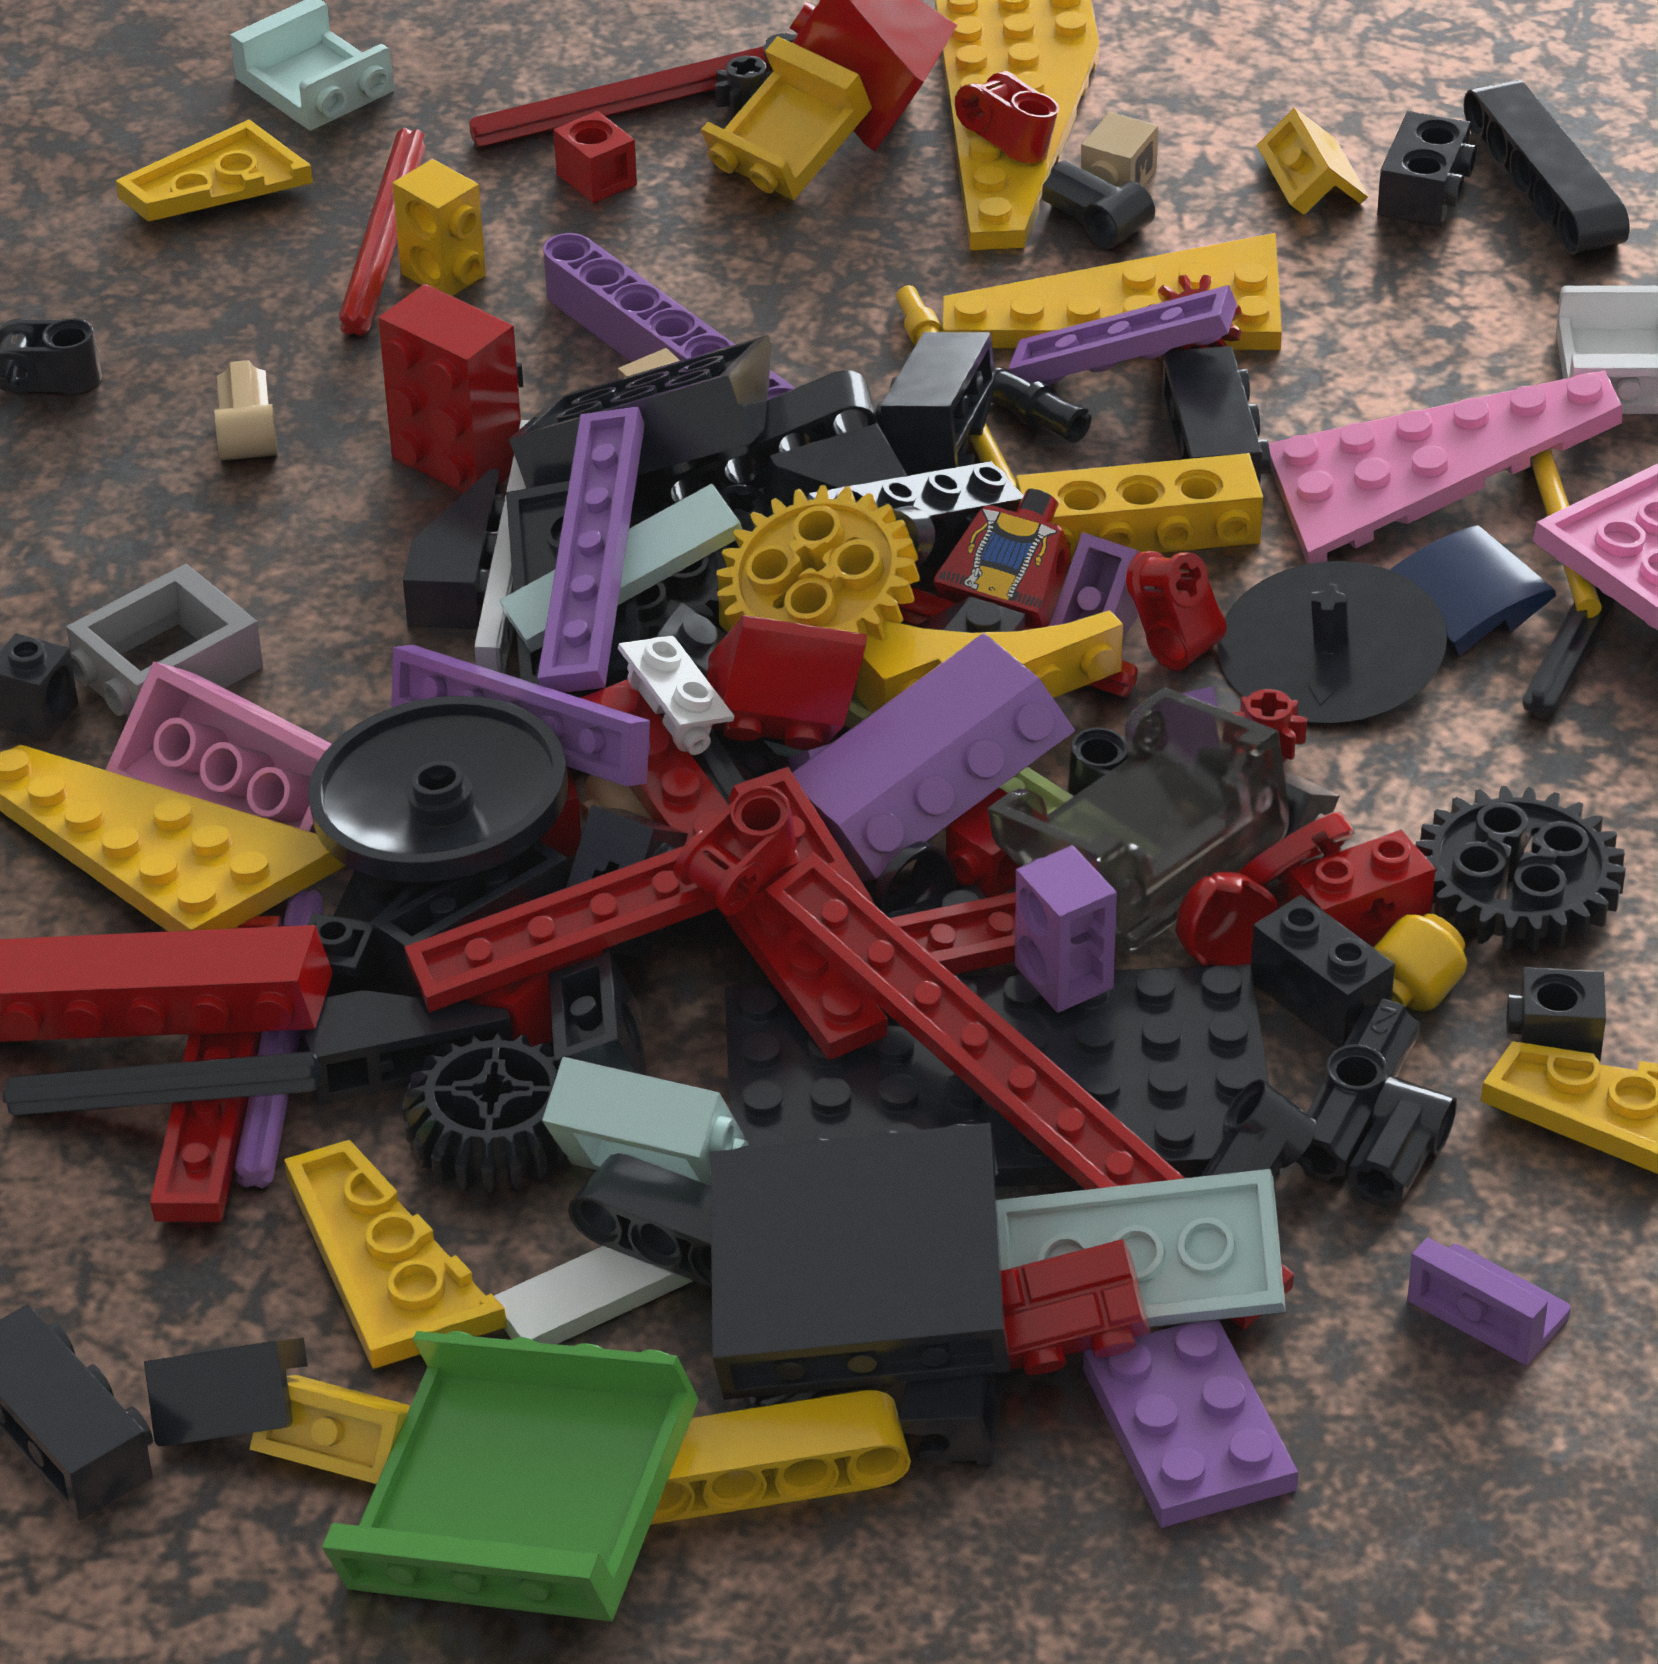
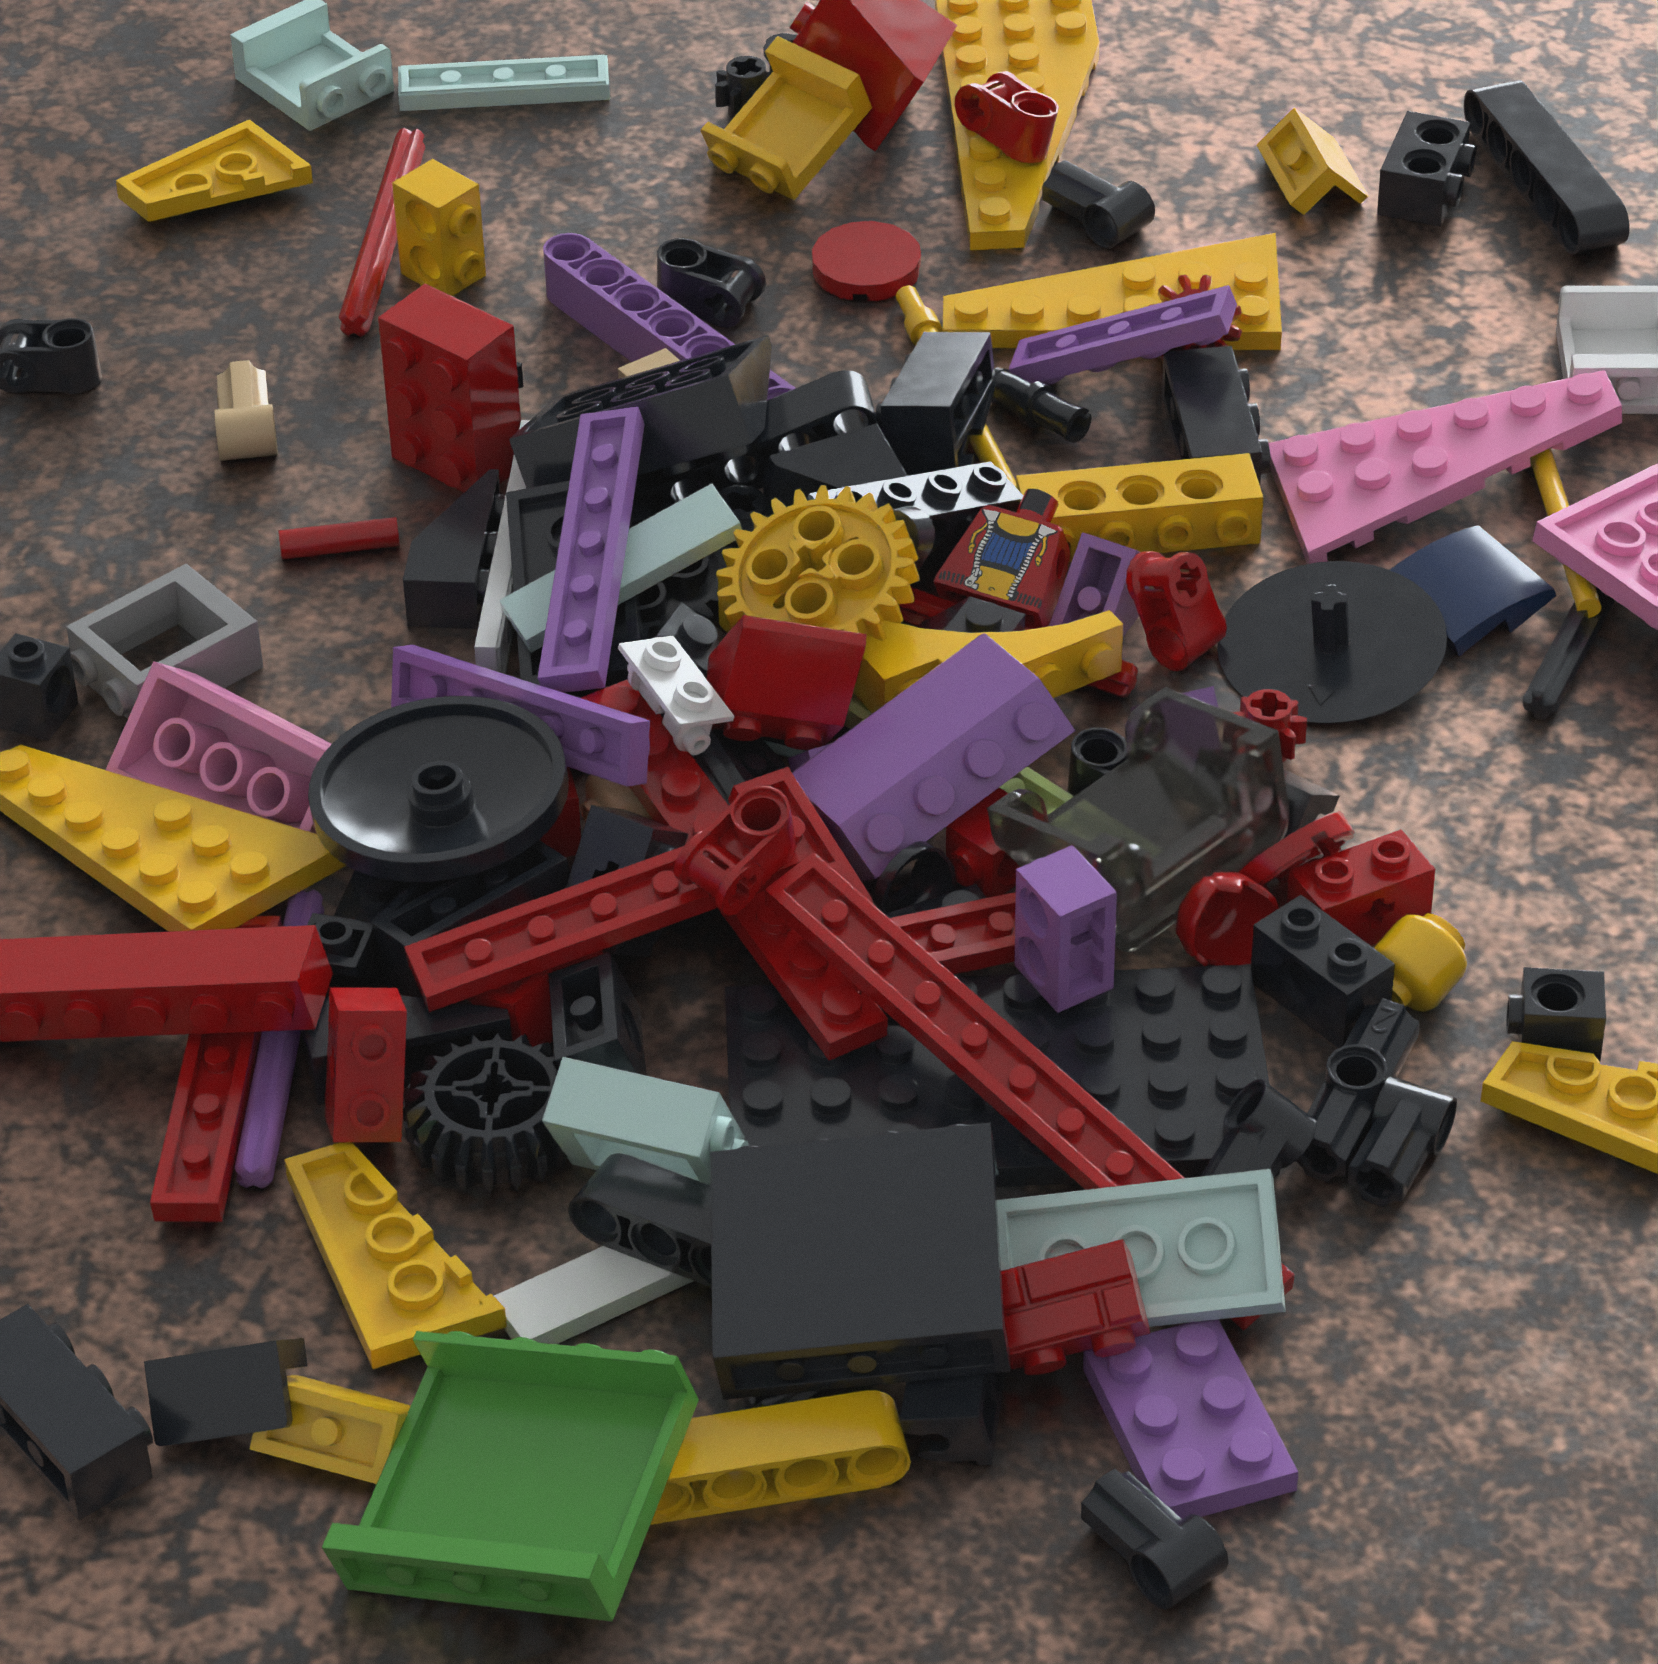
(163, 1083): black axle -> none
(339, 538): none -> red piece
(365, 1064): none -> red brick
(503, 82): none -> light aqua tile
(595, 156): red brick -> none
(607, 99): red axle -> none
(703, 280): none -> black piece
(866, 260): none -> red tile
(1121, 150): tan brick -> none
(1164, 1552): none -> black piece
(1484, 1300): medium lavender panel -> none
(1557, 886): black gear -> none

